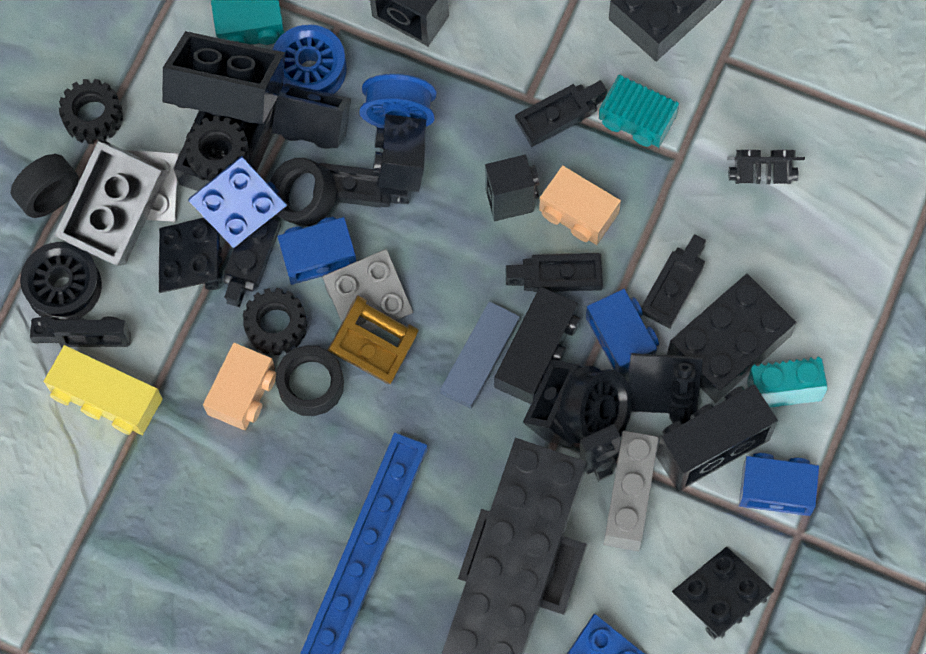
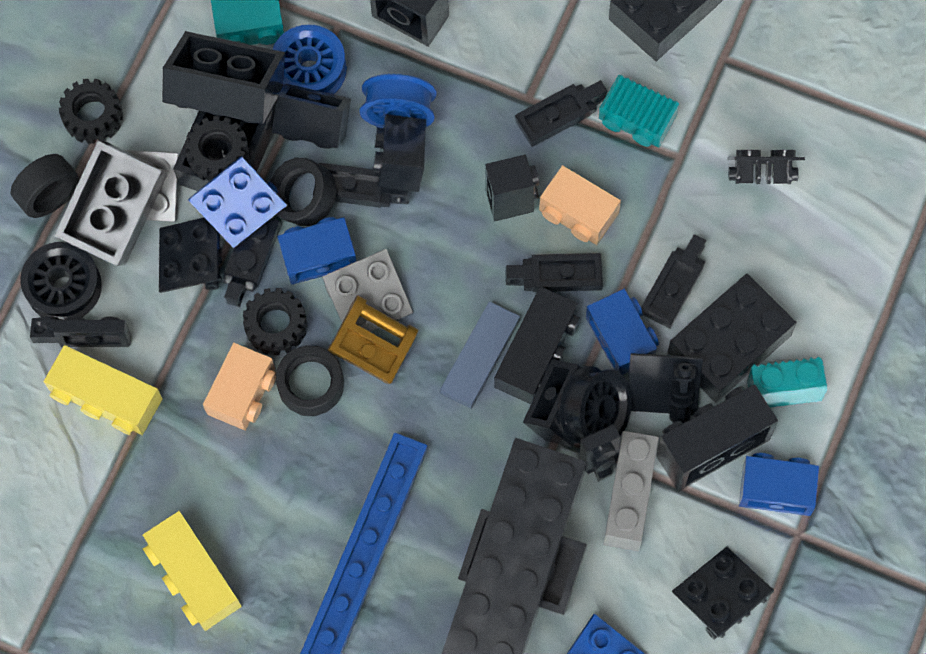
(190, 572): none -> light yellow brick

